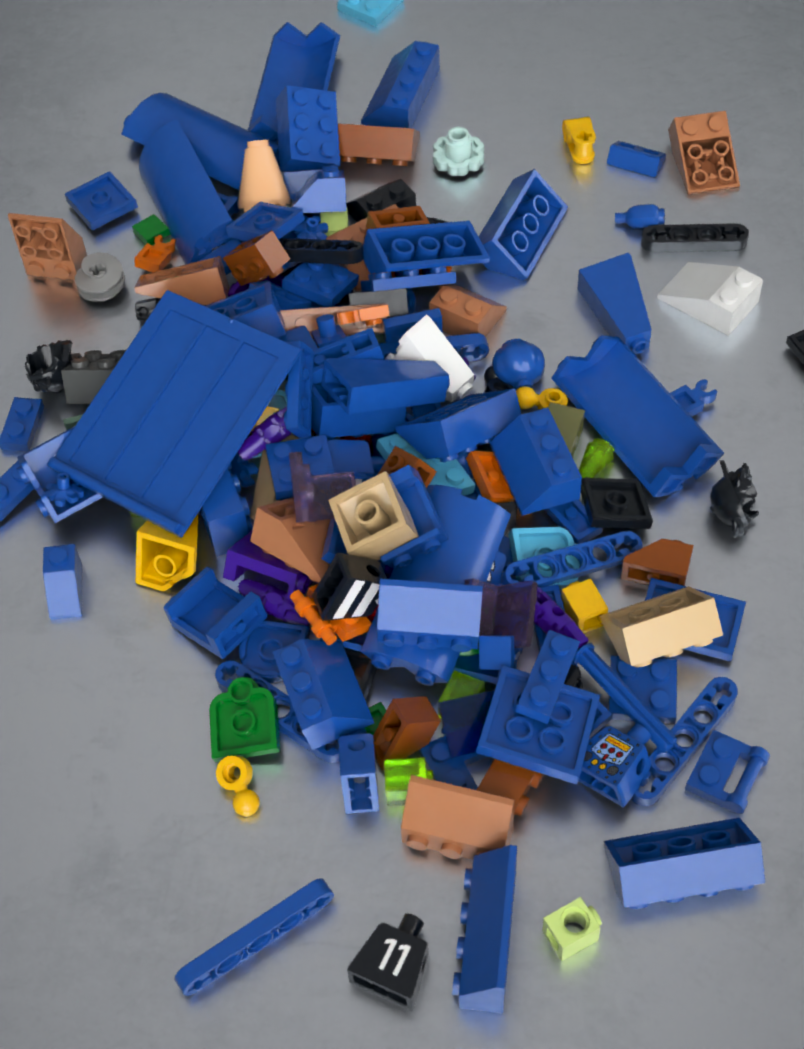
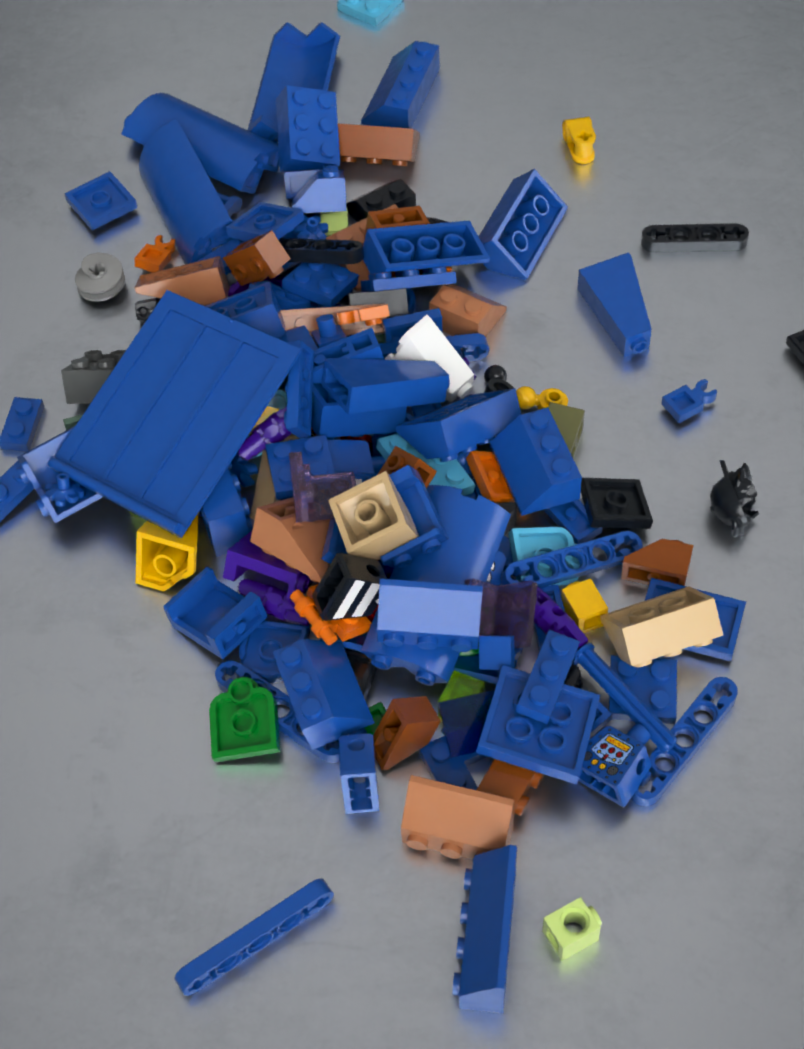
(46, 364): black hair -> none
(48, 246): nougat slope -> none
(63, 581): slope -> none
(149, 229): green tile -> none
(245, 800): yellow plate -> none
(261, 178): light nougat cone -> none
(392, 962): black torso -> none
(398, 775): clear neon green brick -> none
(458, 152): light aqua plant -> none
(519, 363): blue plant -> none
(596, 458): clear neon green cone -> none
(635, 158): blue slope -> none
(637, 416): blue cylinder -> none
(641, 216): blue plant -> none
(685, 862): slope -> none
(704, 152): nougat slope -> none
(713, 294): white slope -> none
(716, 767): blue plate -> none

